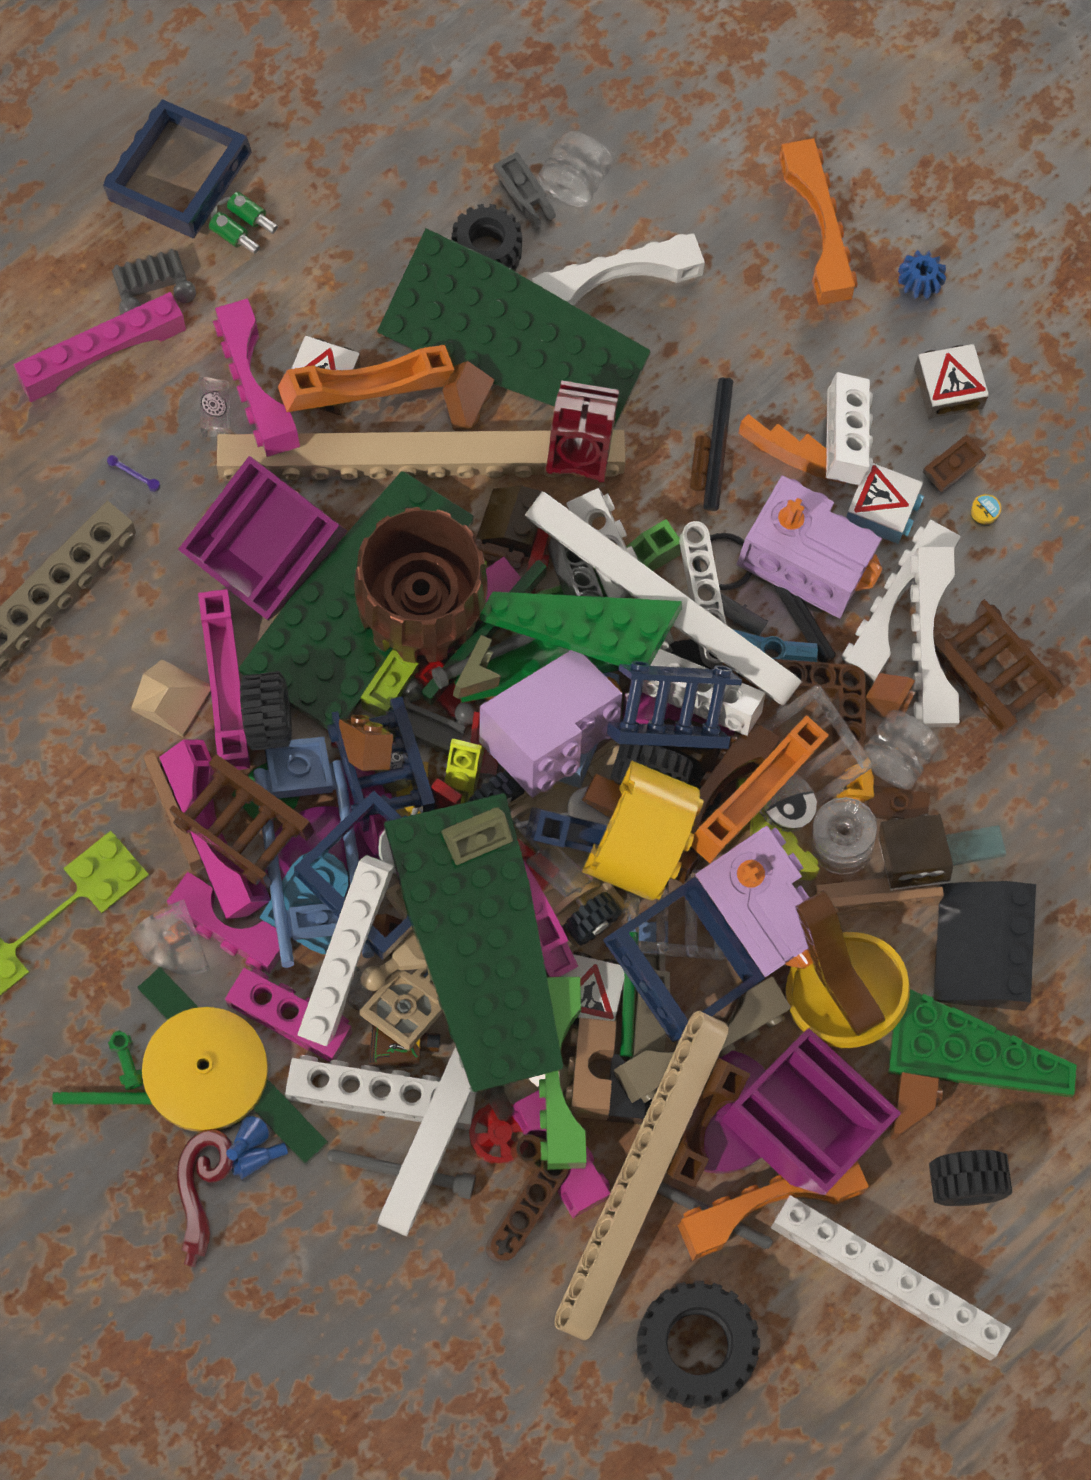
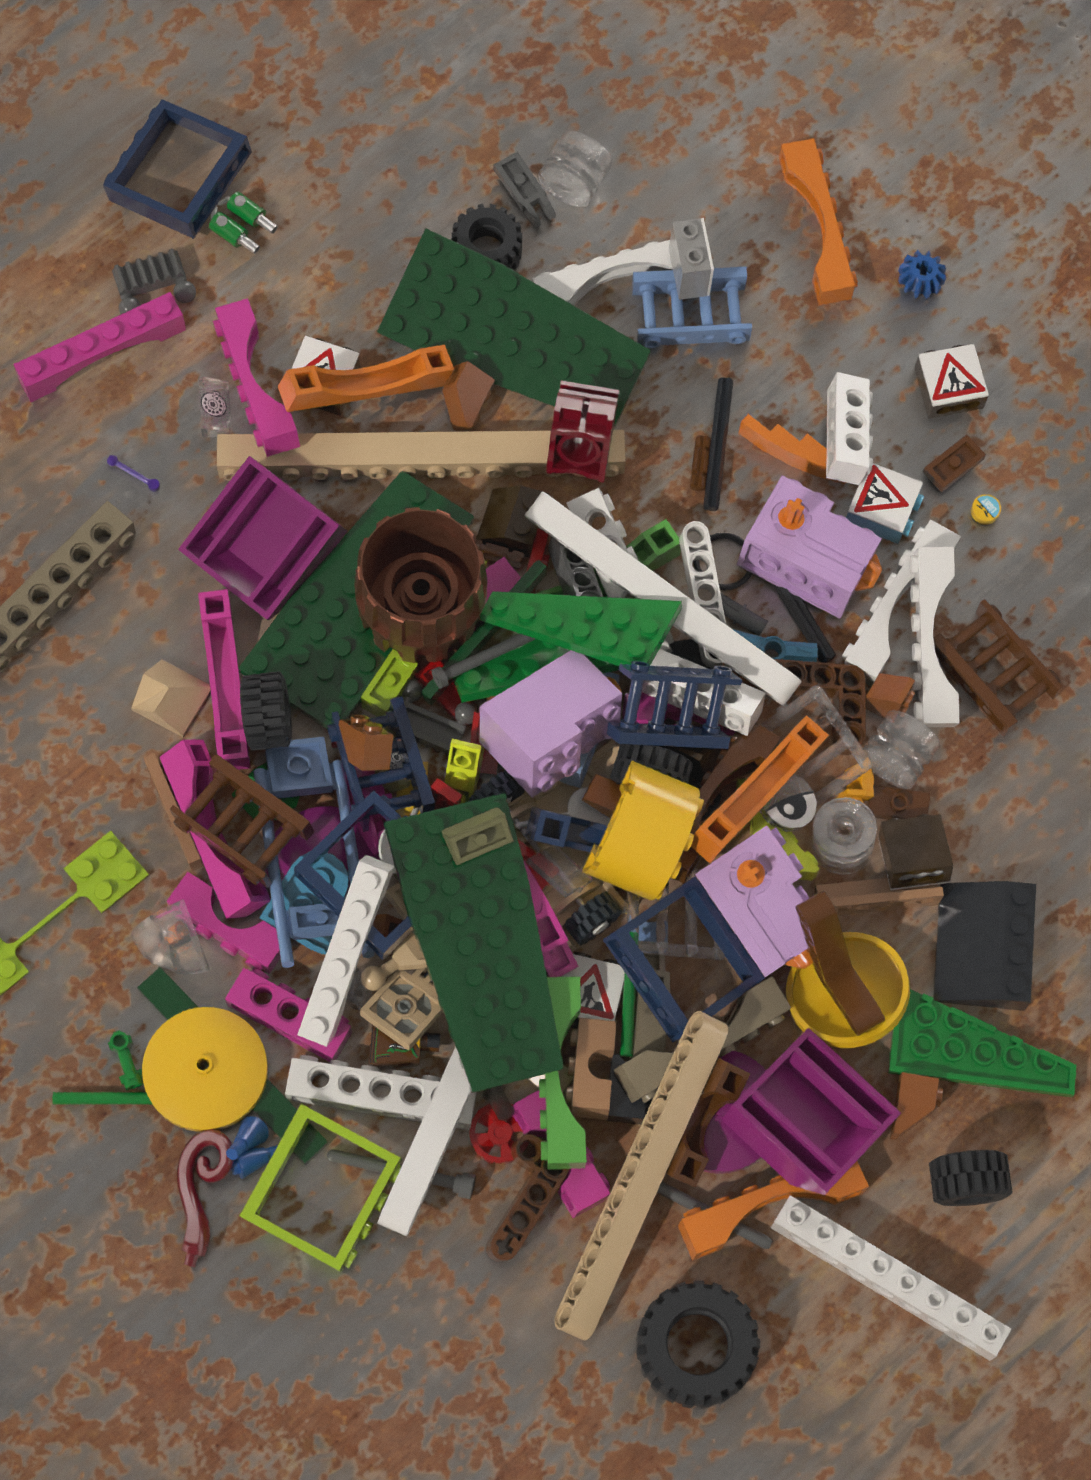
(278, 1162): none -> lime window
(475, 676): olive slope -> none
(663, 282): none -> medium blue fence
(691, 258): none -> light grey piece
(976, 845): clear light blue tile -> none

